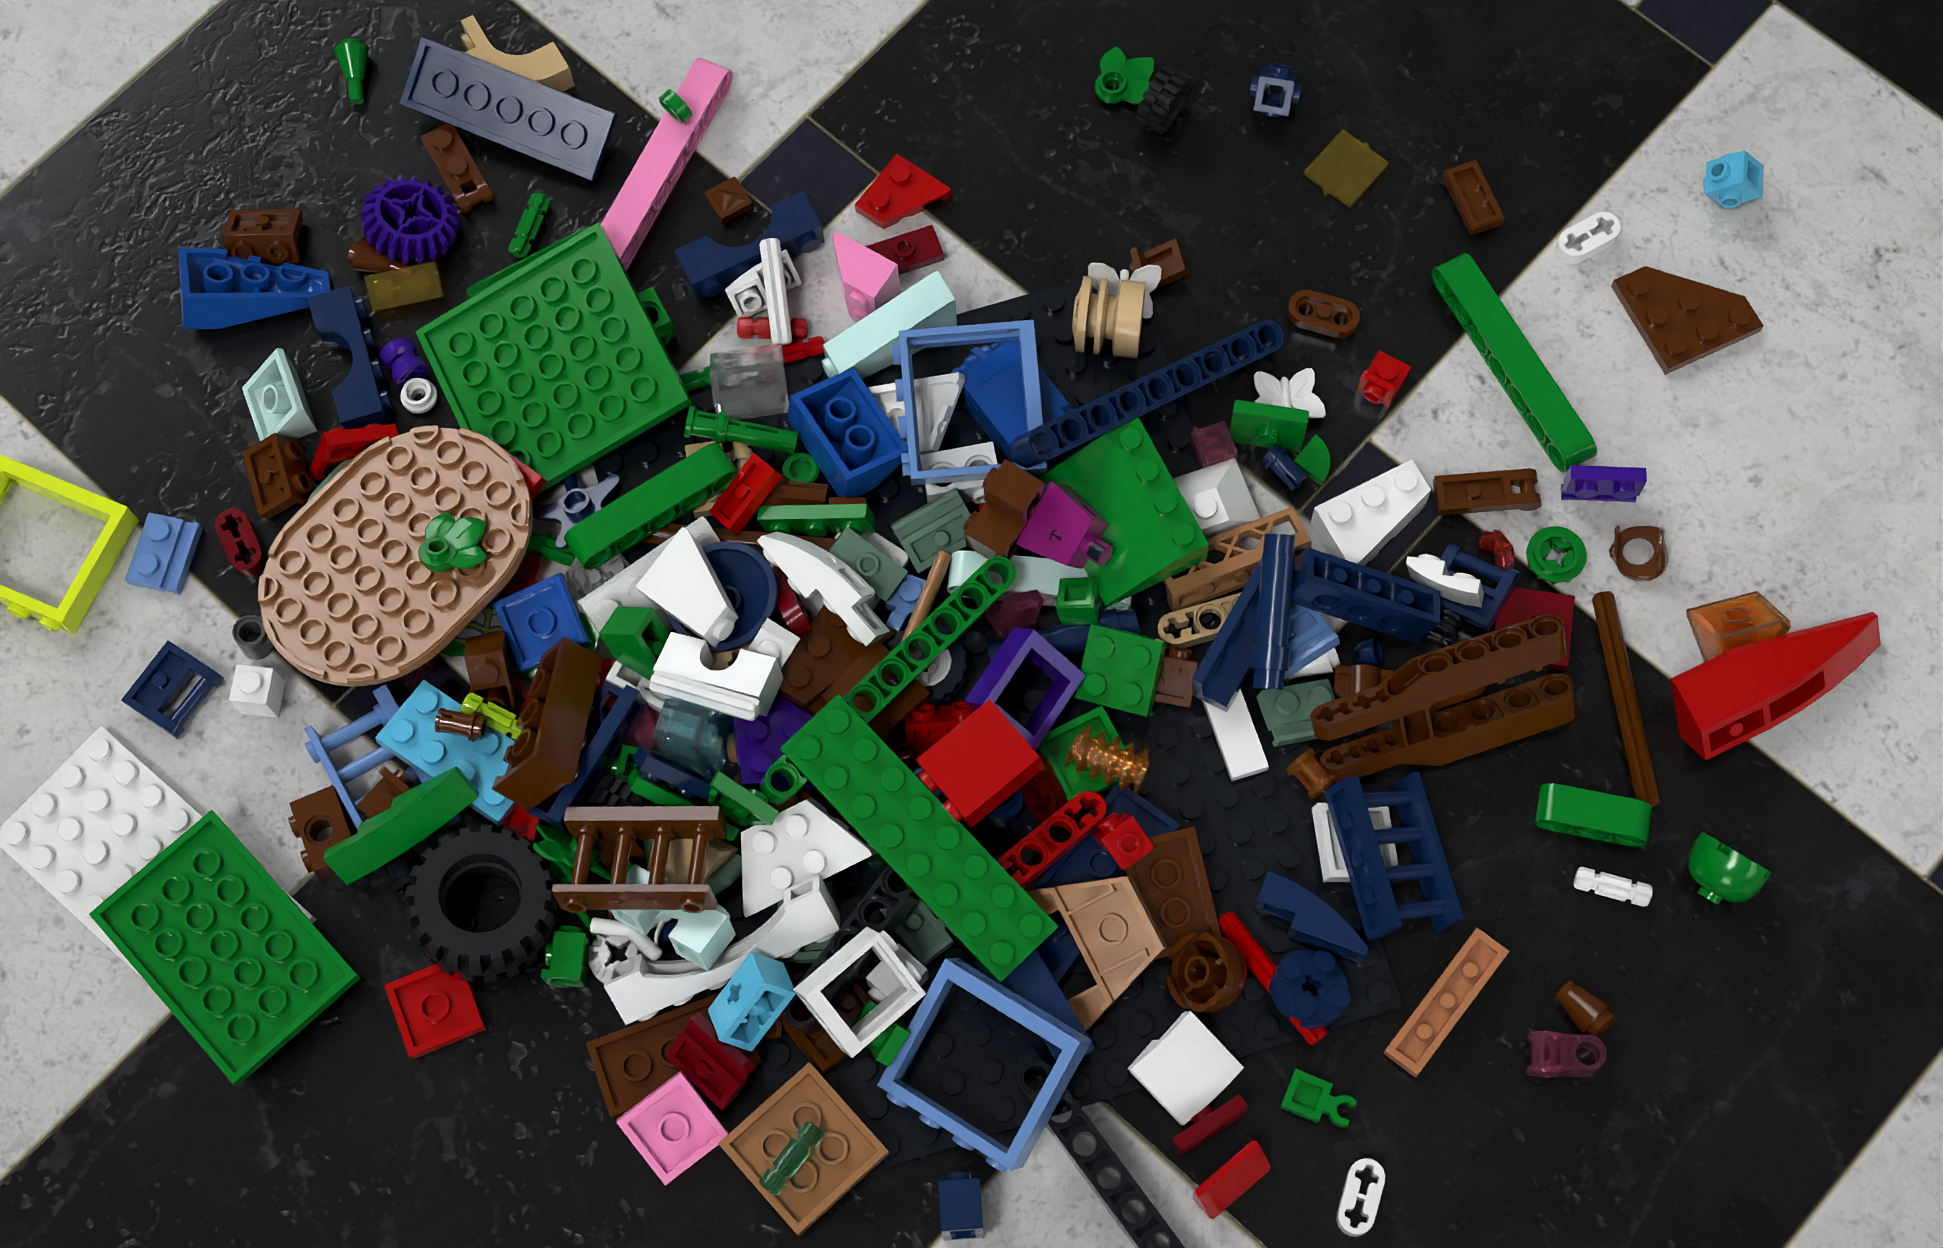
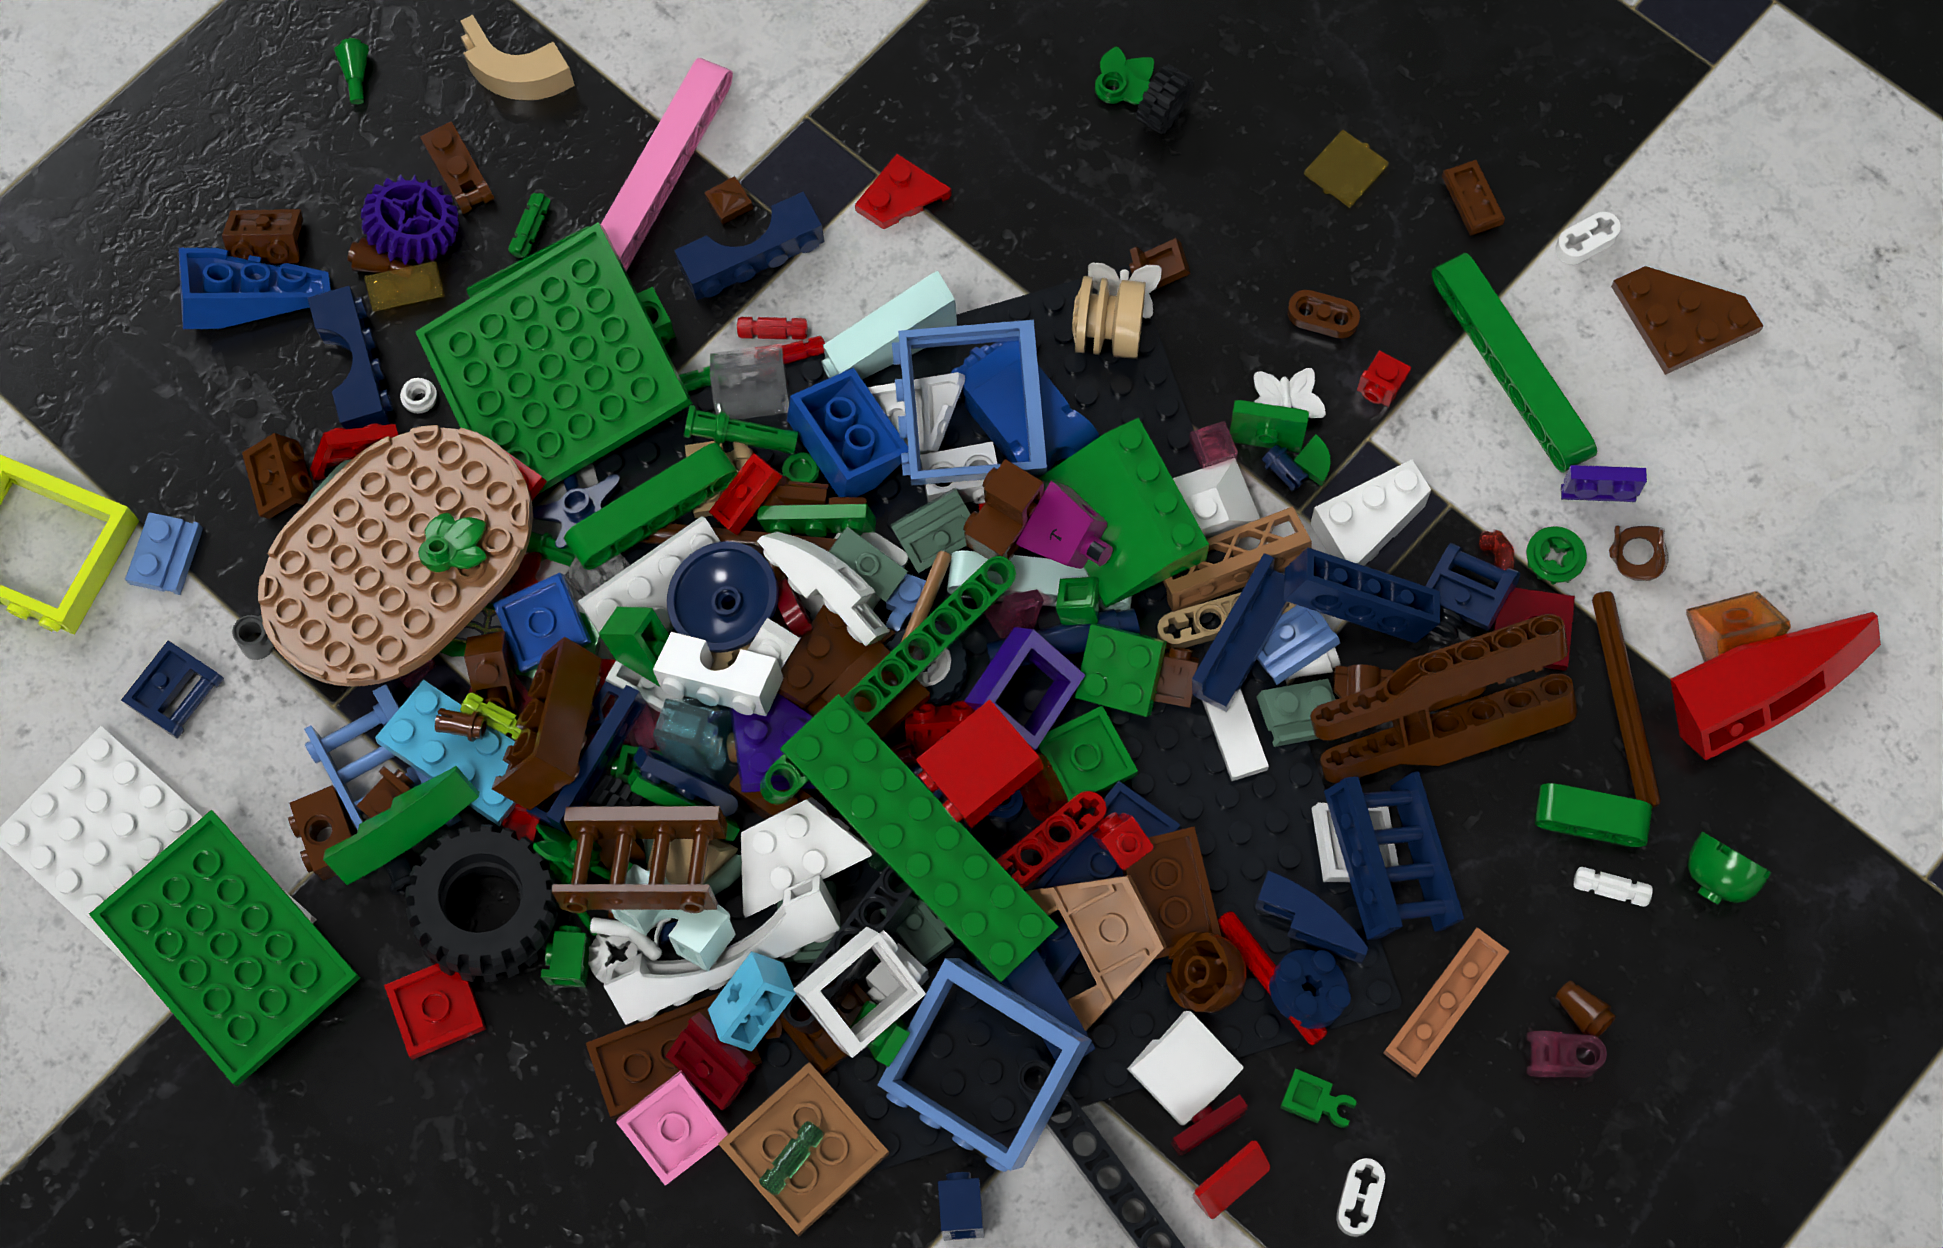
(234, 545): dark red beam -> none
(257, 691): white brick -> none
(278, 399): light aqua slope -> none
(402, 359): dark purple wheel -> none
(508, 108): plate -> none
(675, 106): green tile -> none
(689, 589): white slope -> none
(705, 695): white axle -> none
(739, 804): green wing -> none
(749, 293): white slope -> none
(775, 291): white axle -> none
(865, 277): bright pink slope -> none
(911, 249): dark red plate -> none
(1108, 759): clear orange piece -> none
(1136, 395): dark blue beam -> none
(1271, 653): dark blue piece -> none
(1273, 102): dark blue brick -> none
(1311, 774): clear orange bush -> none
(1370, 653): dark blue hinge -> none
(1433, 573): white slope -> none
(1486, 492): reddish brown plate -> none
(1734, 179): medium azure brick -> none

